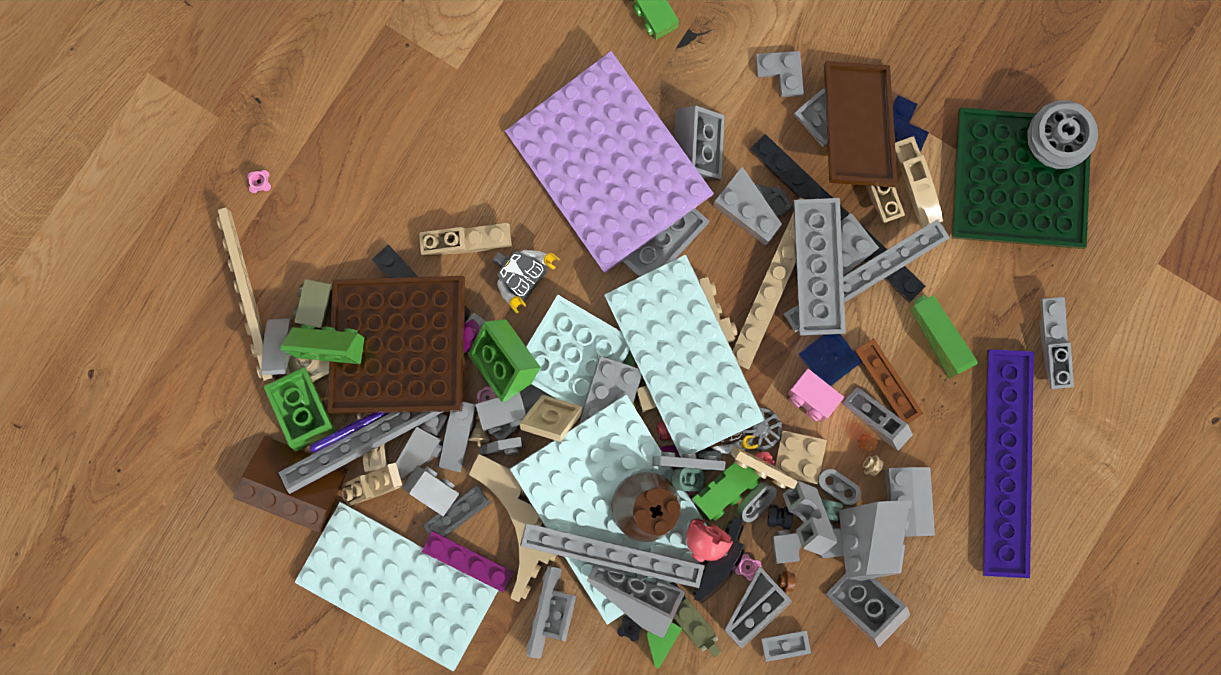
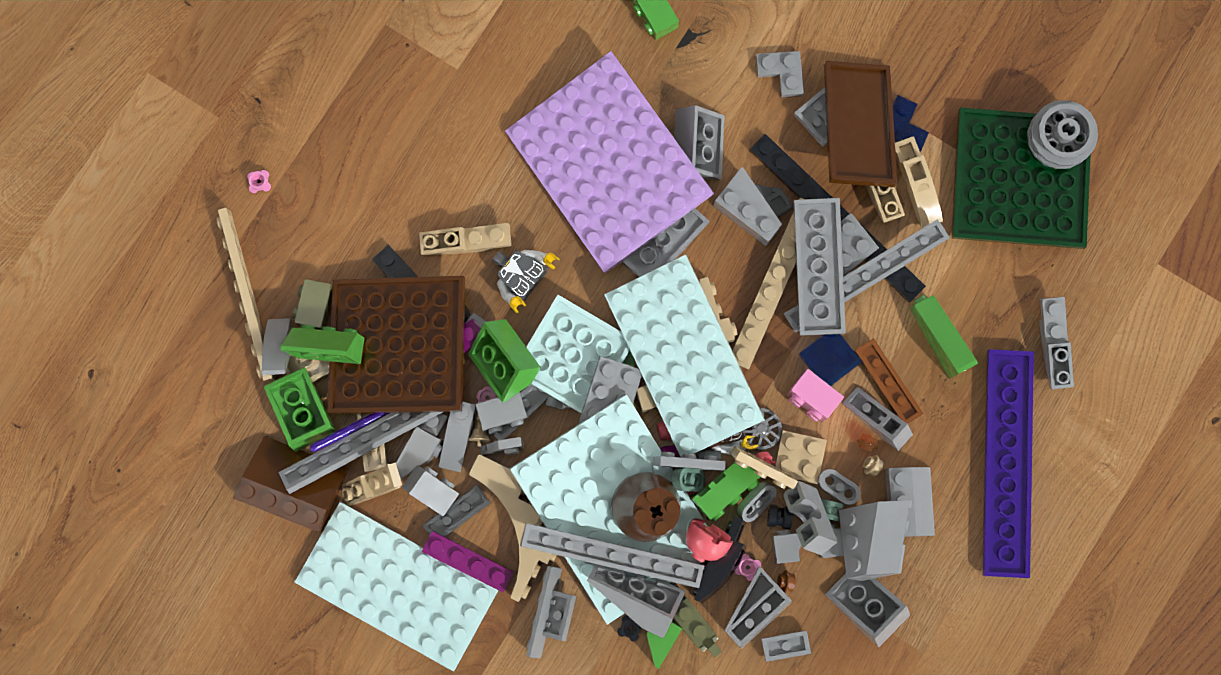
(551, 418): tan plate -> none

